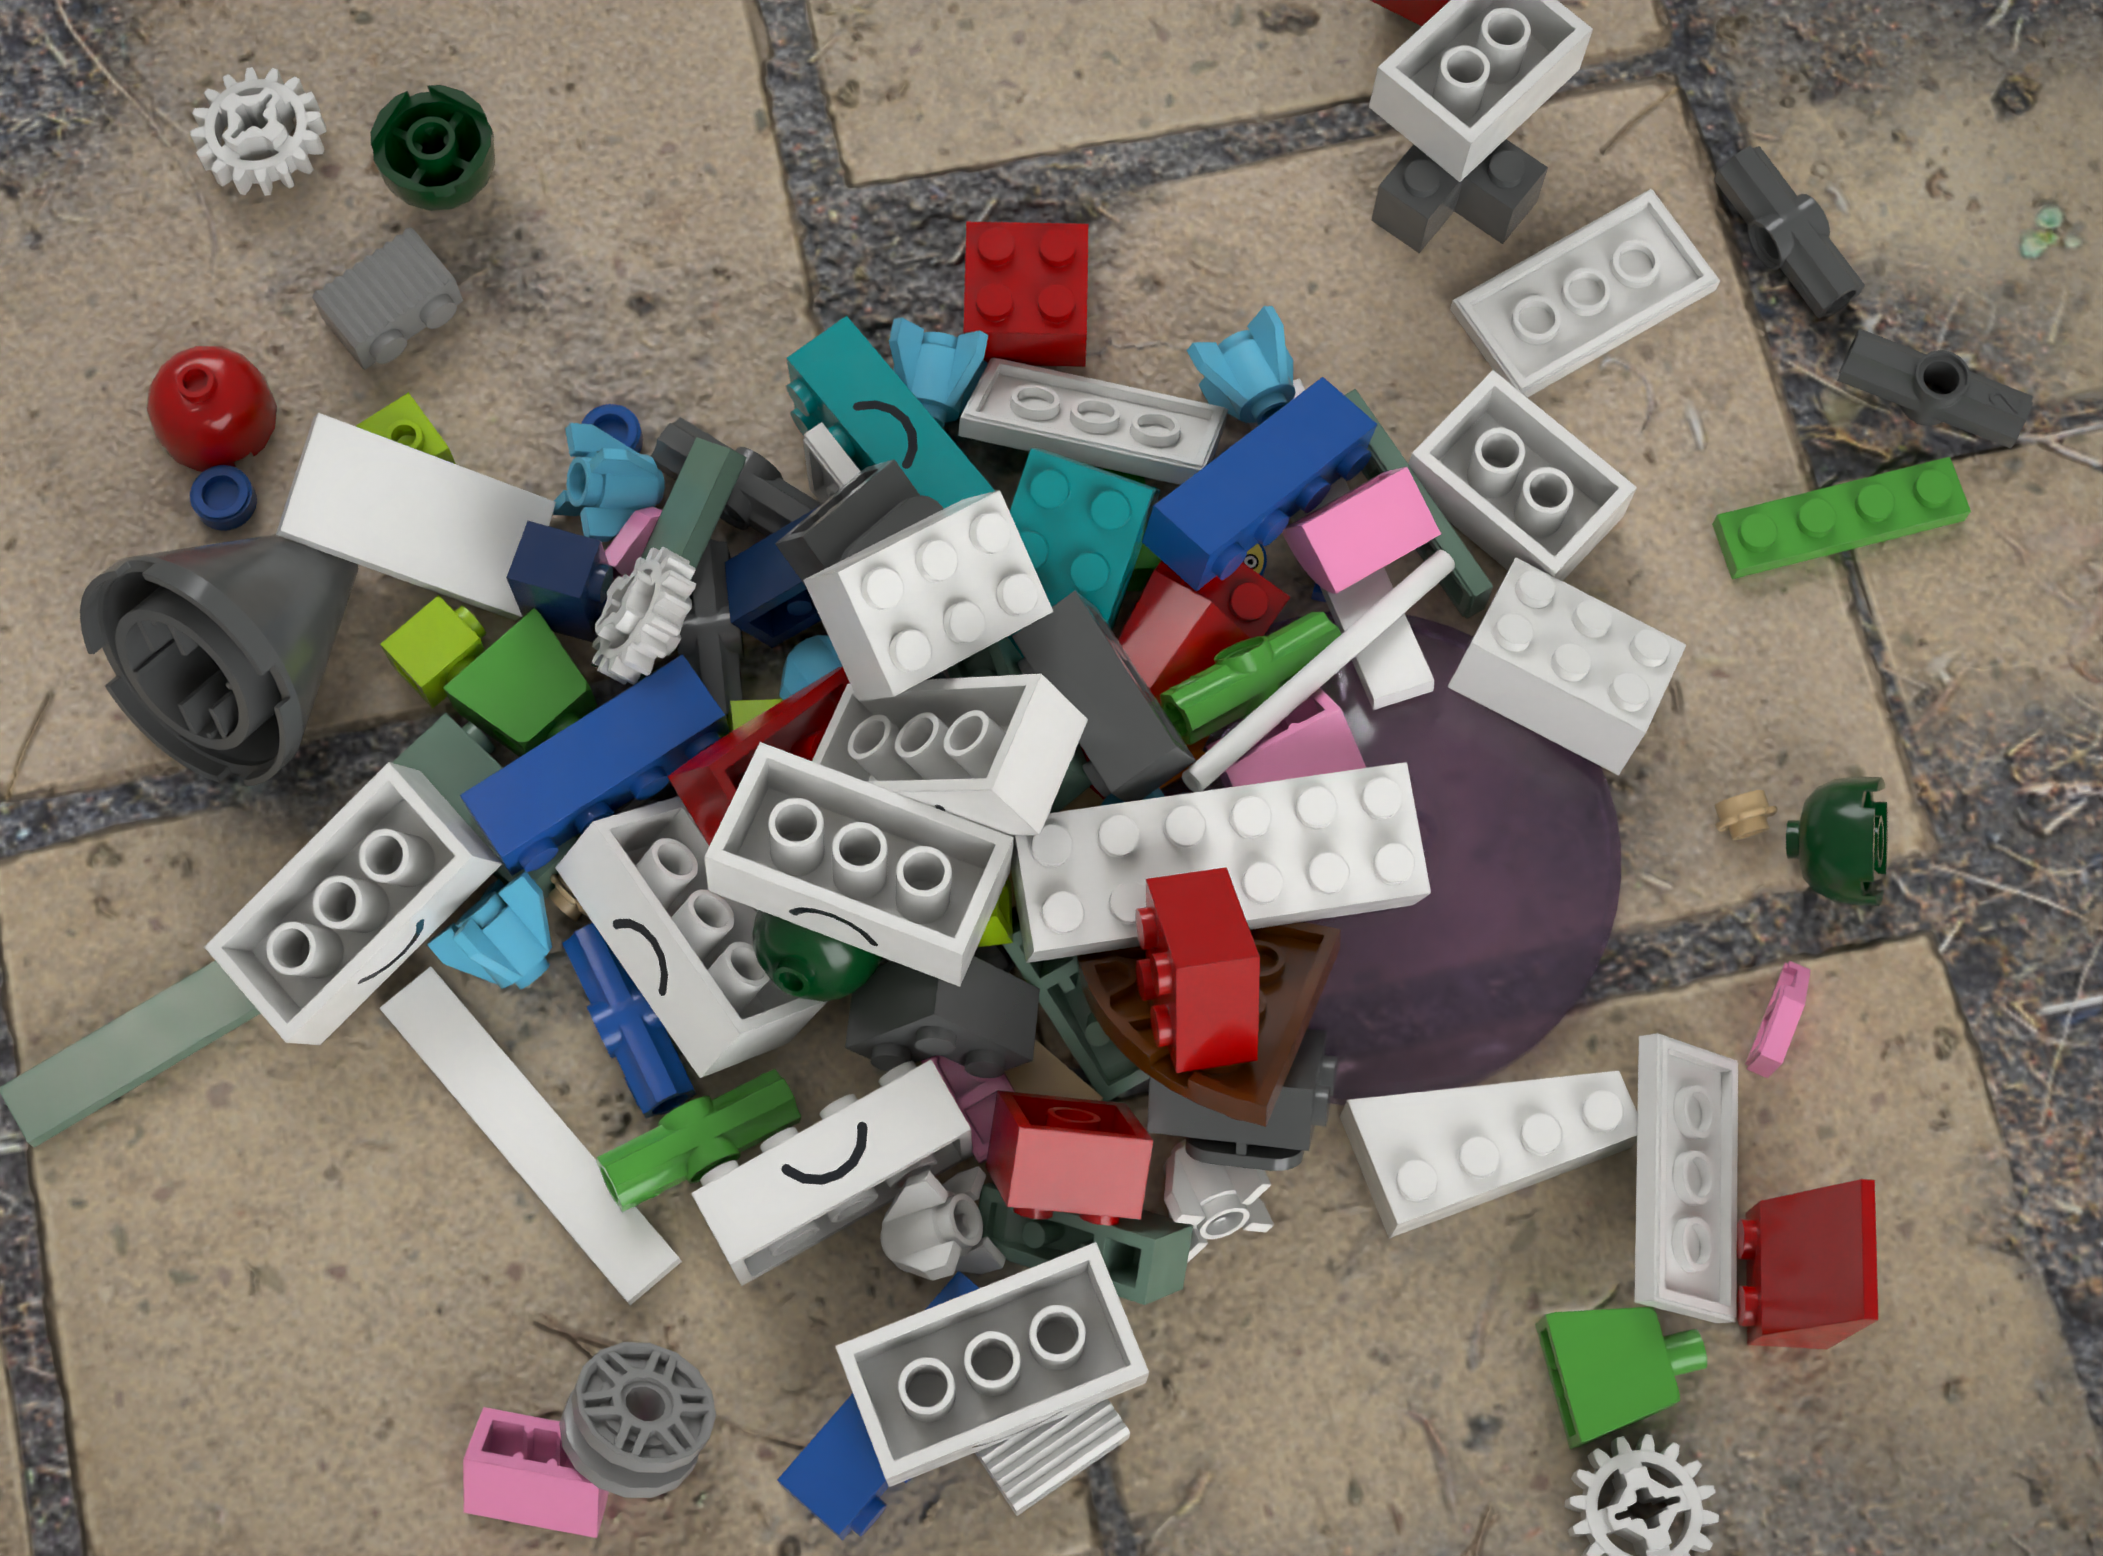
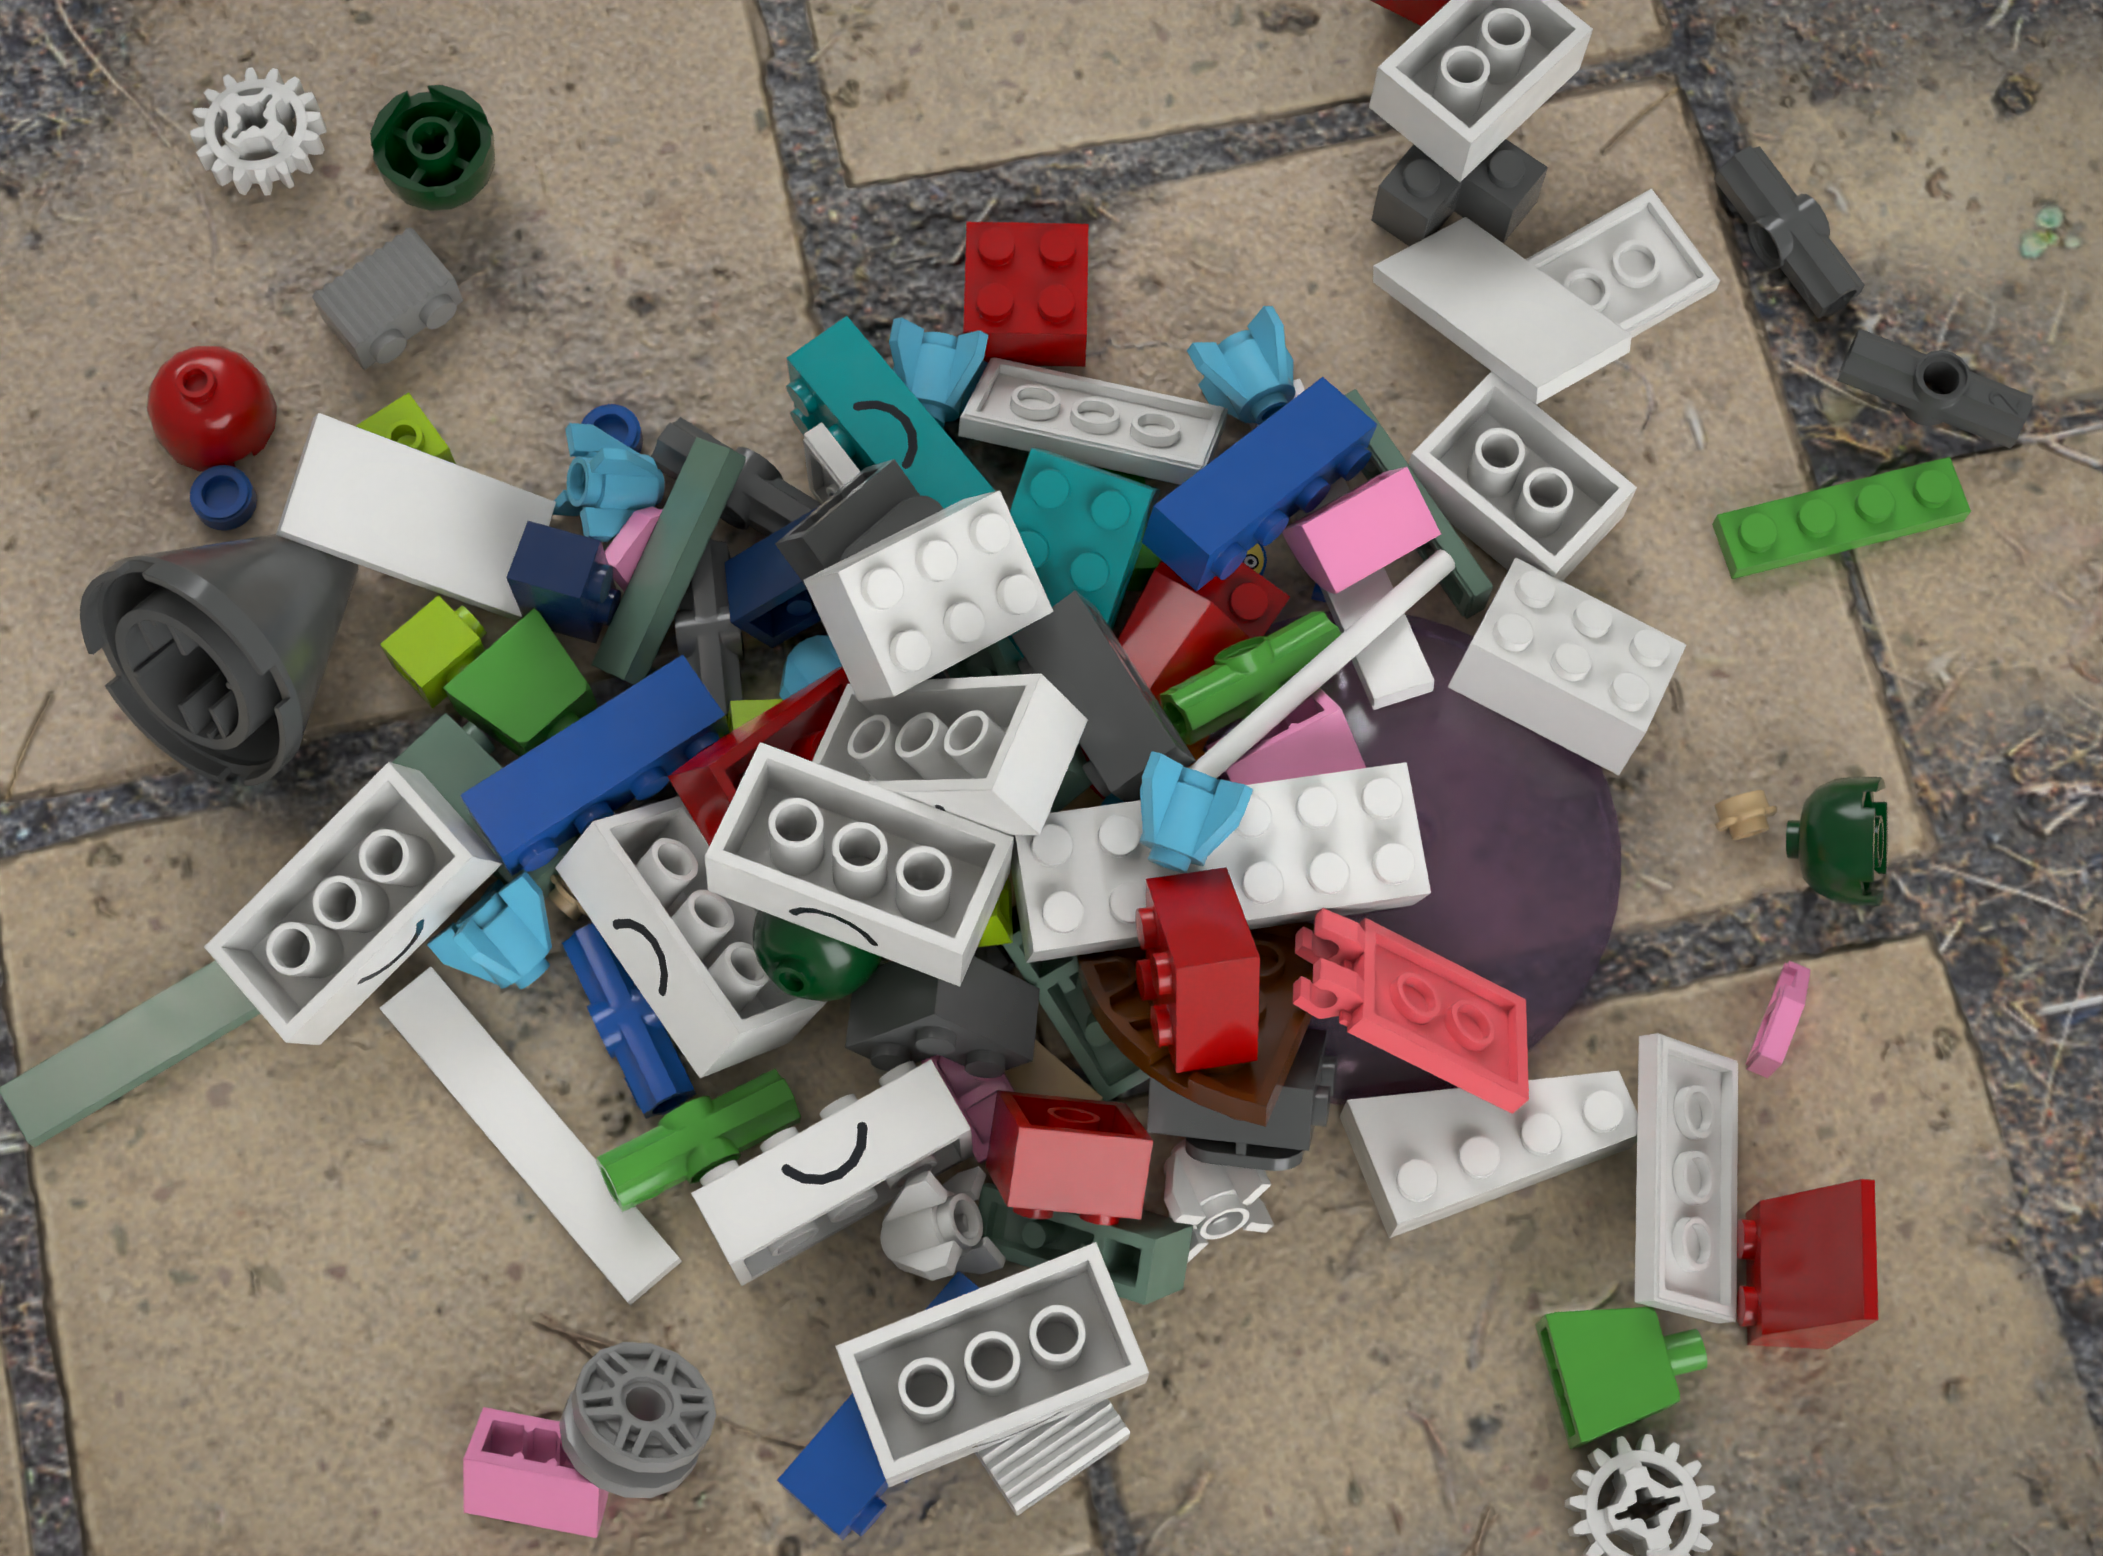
(643, 615): white gear -> none
(1186, 812): none -> medium azure brick
(1416, 1006): none -> coral tile
(1501, 310): none -> white tile

